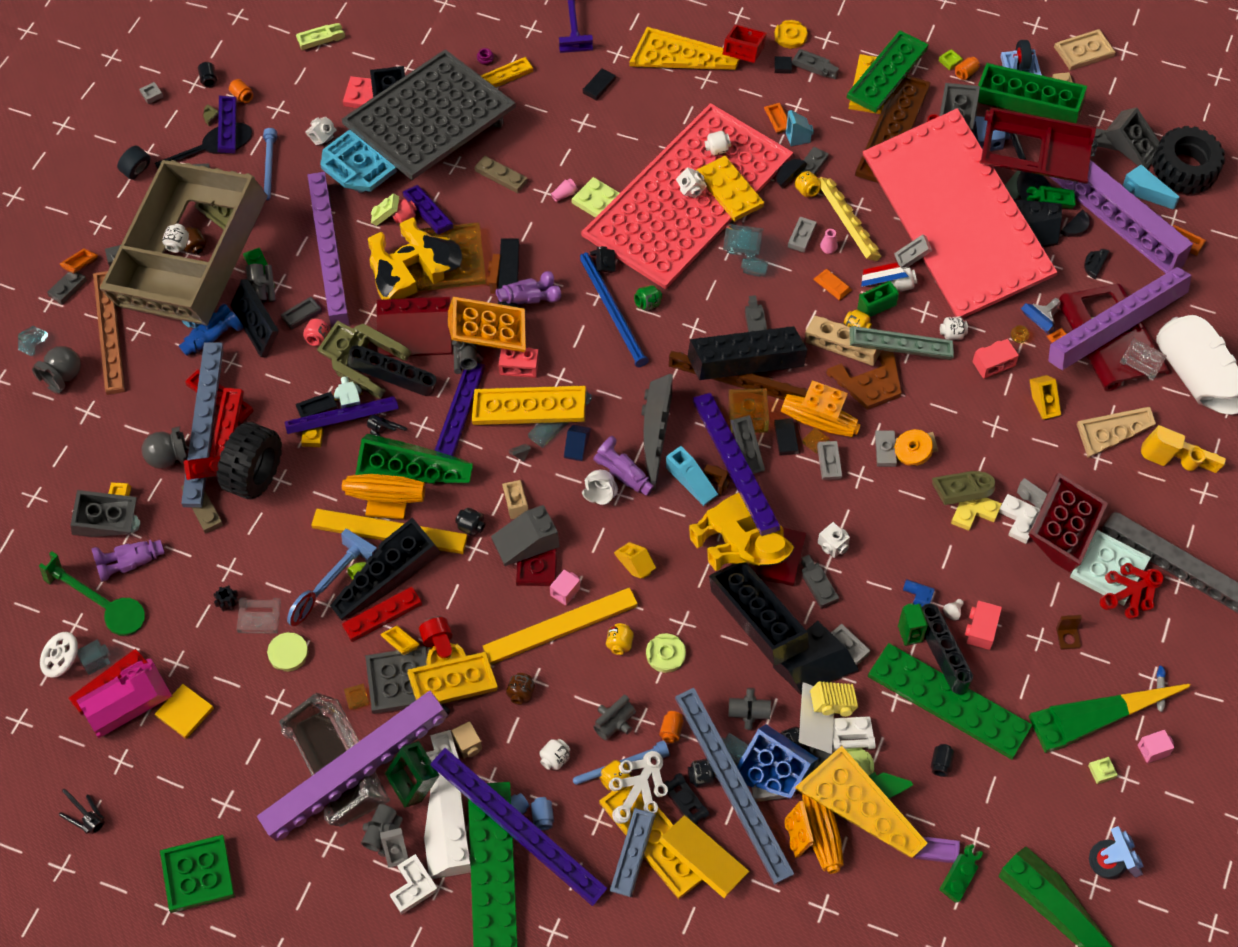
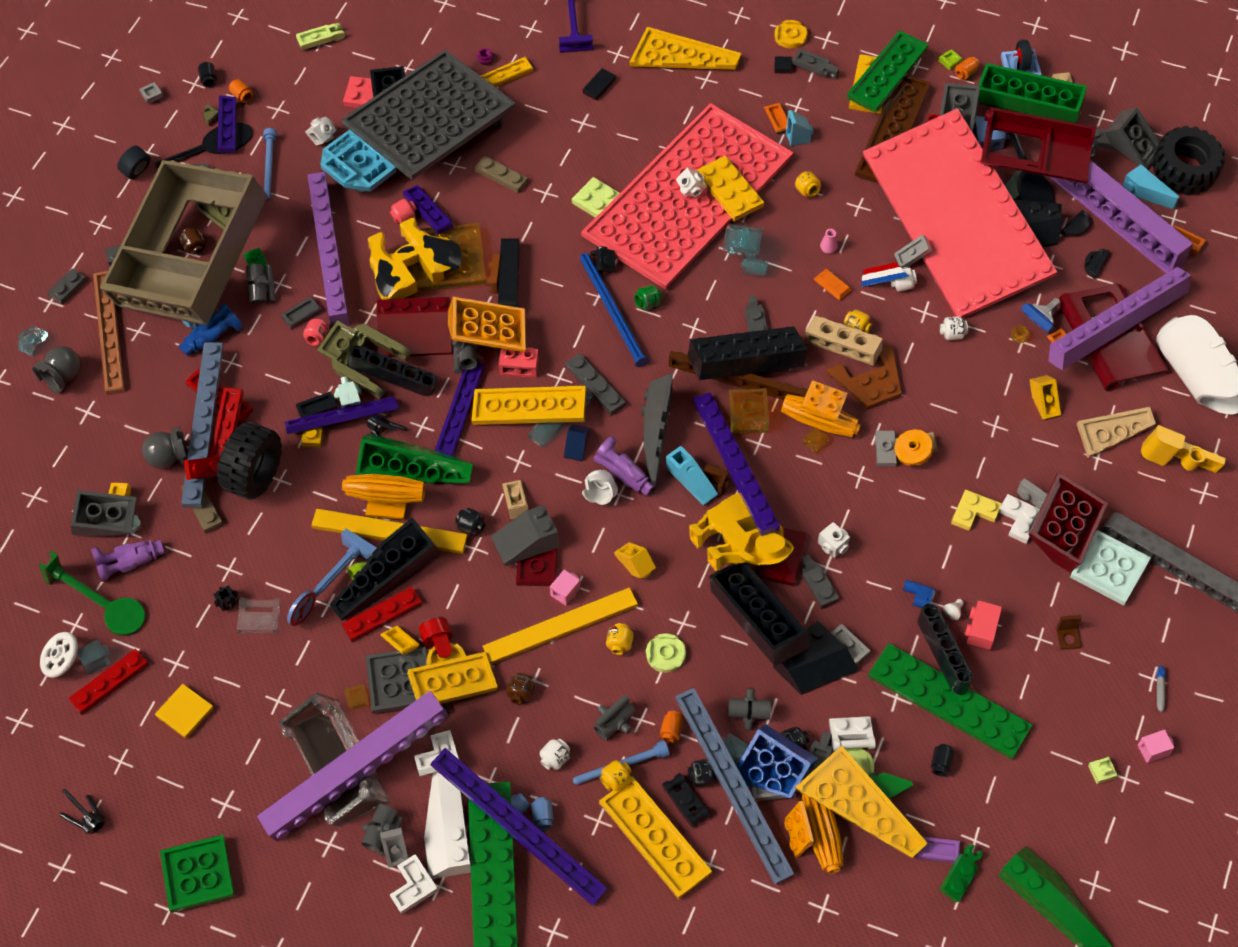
(78, 261): orange tile -> none
(124, 698): dark pink brick -> none
(175, 238): white head -> none
(254, 318): black plate -> none
(287, 651): yellowish green tile -> none
(384, 209): yellowish green plate -> none
(424, 774): dark green window -> none
(467, 740): tan brick -> none
(520, 451): dark grey slope -> none
(529, 290): medium lavender piece -> none
(564, 190): bright pink cone -> none
(595, 384): none -> dark grey plate
(632, 852): sand blue tile -> none
(639, 784): white plant -> none
(704, 856): yellow tile -> none
(717, 143): white head -> none
(747, 442): dark grey plate -> none
(751, 44): red window -> none
(786, 436): black tile -> none
(789, 171): black tile -> none
(802, 234): light grey plate -> none
(815, 160): dark grey plate -> none
(815, 728): white sticker -> none
(829, 460): light grey plate -> none
(834, 698): light yellow brick -> none
(850, 221): light yellow plate -> none
(878, 299): green brick -> none
(901, 342): sand green tile -> none
(912, 624): green brick -> none
(964, 486): olive tile -> none
(995, 358): coral brick -> none
(1052, 195): green plate -> none
(1070, 722): green plate -> none
(1084, 49): tan tile -> none
(1112, 858): plate -> none
(1133, 588): red plant -> none
(1143, 358): clear plate -> none

